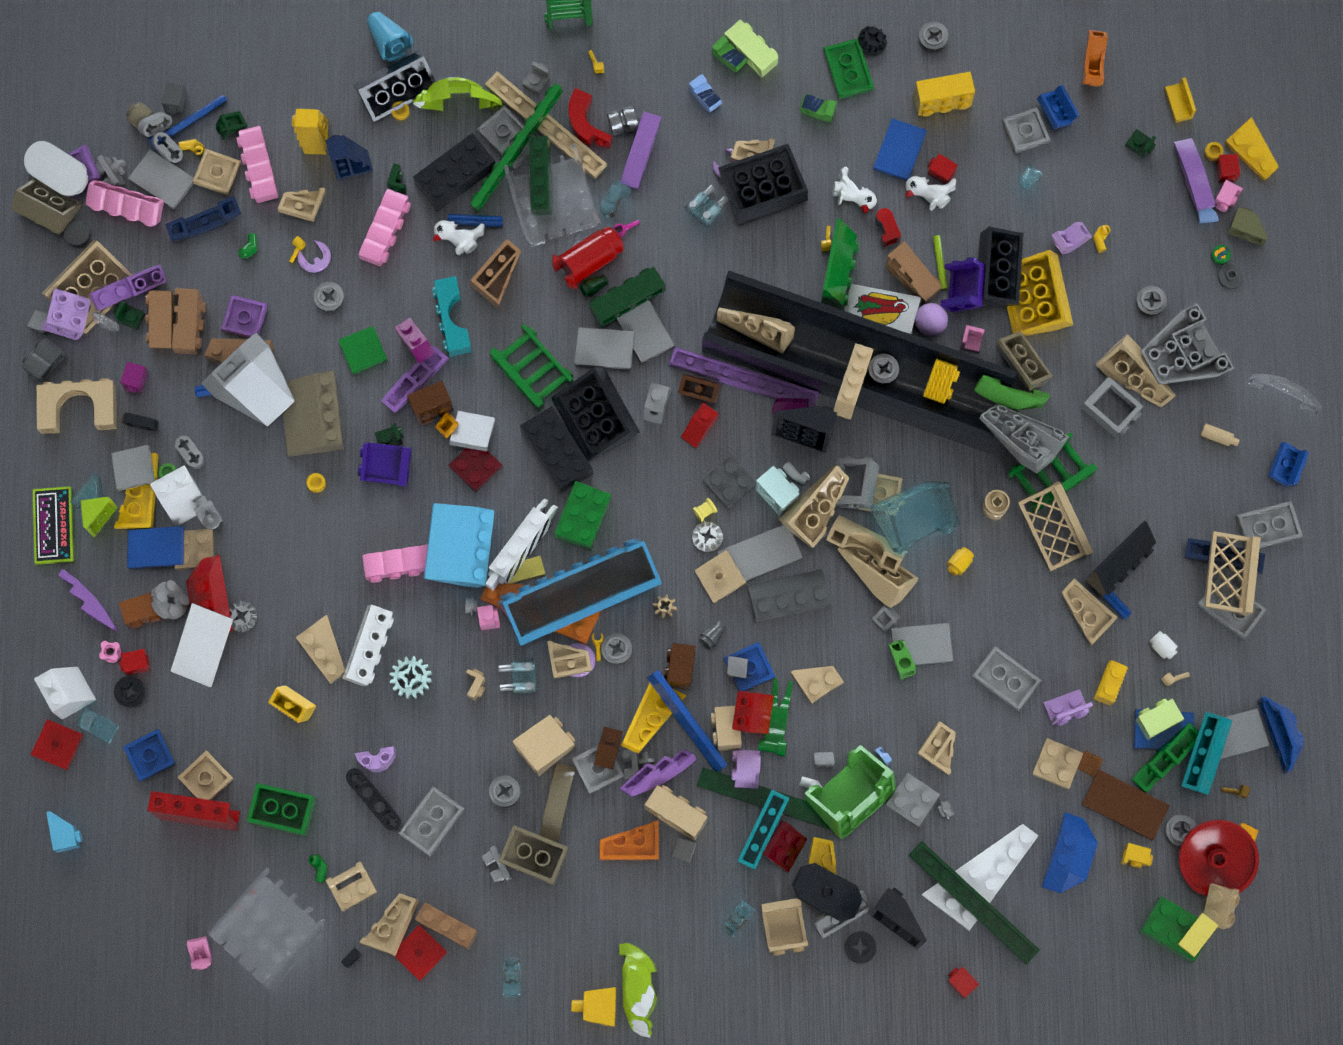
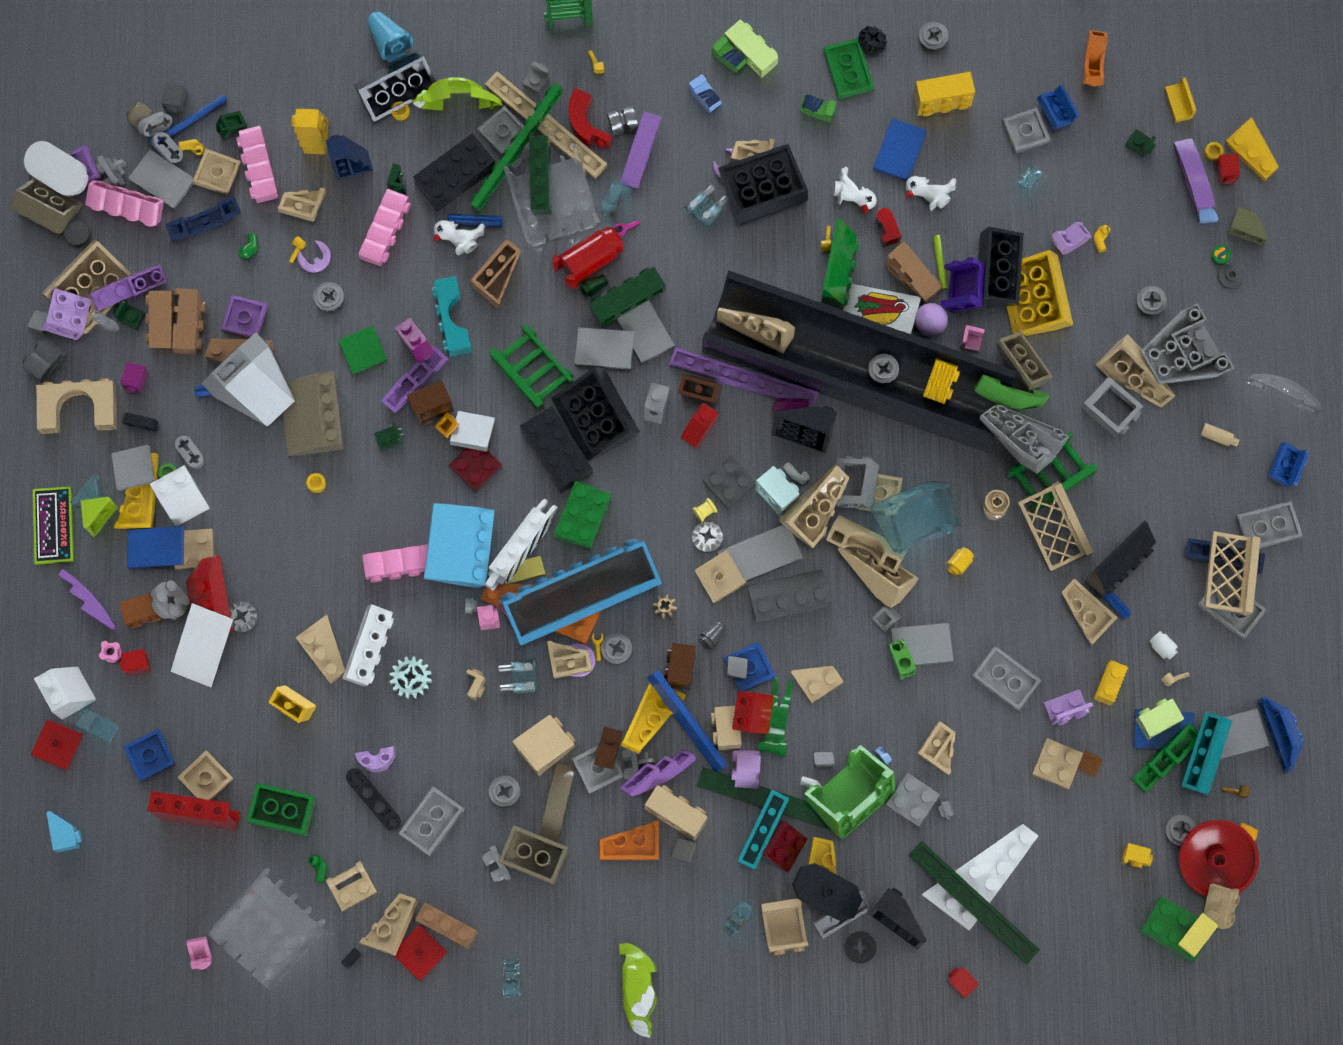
(125, 683): black gear -> none
(207, 513): light grey hips -> none
(385, 463): dark purple panel -> none
(597, 1006): yellow torso -> none
(853, 381): tan arch -> none
(942, 169): red brick -> none
(1070, 855): blue wedge -> none
(1125, 805): reddish brown tile -> none
(1227, 196): bright pink brick -> none

